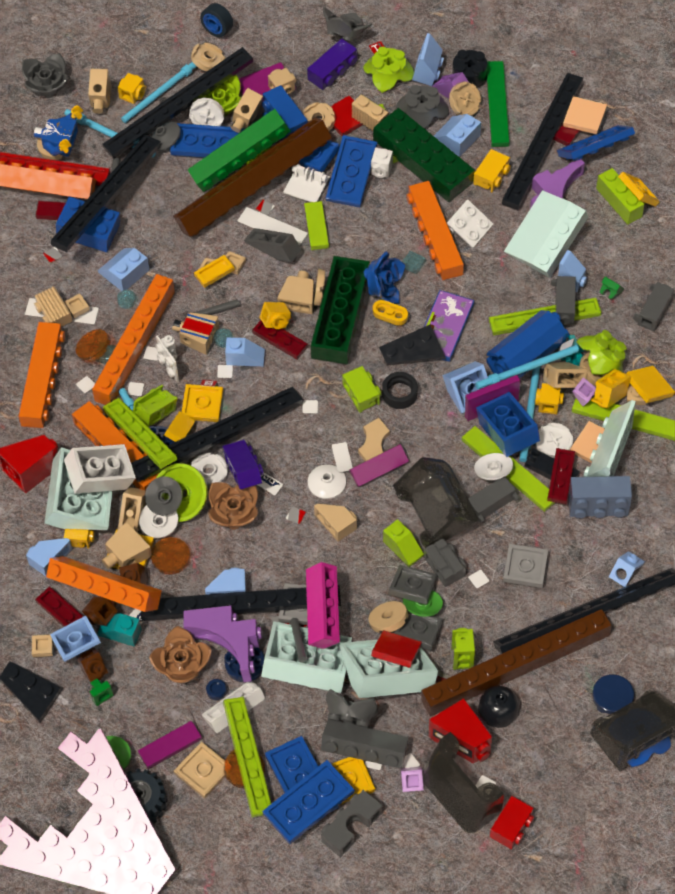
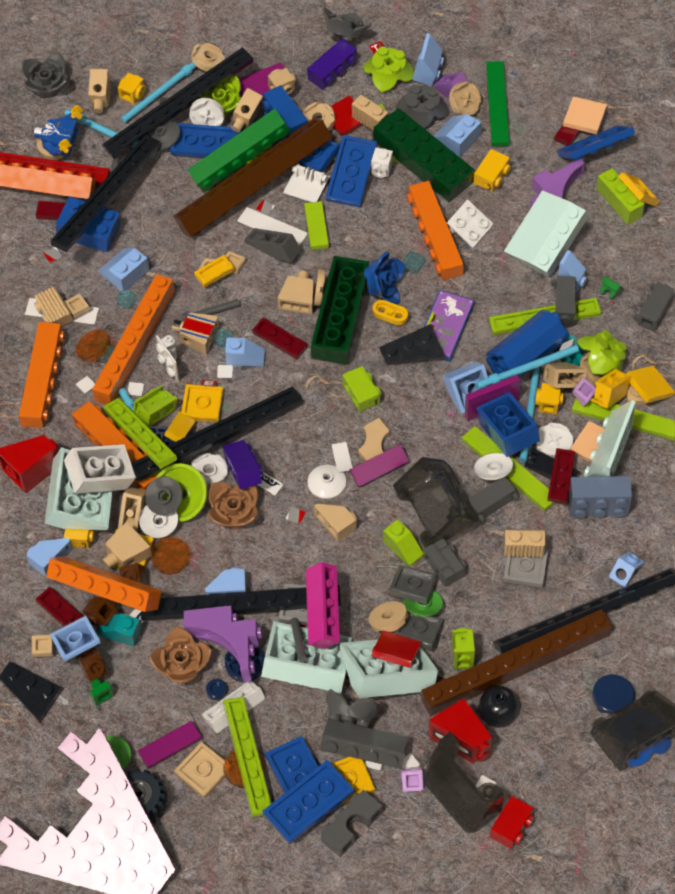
(151, 353): white sticker -> none
(216, 20): black wheel -> none
(275, 315): yellow brick -> none
(310, 406): white sticker -> none
(399, 402): black tyre -> none
(473, 66): black brick -> none
(478, 579): white sticker -> none
(524, 543): none -> tan brick
(542, 141): black plate -> none

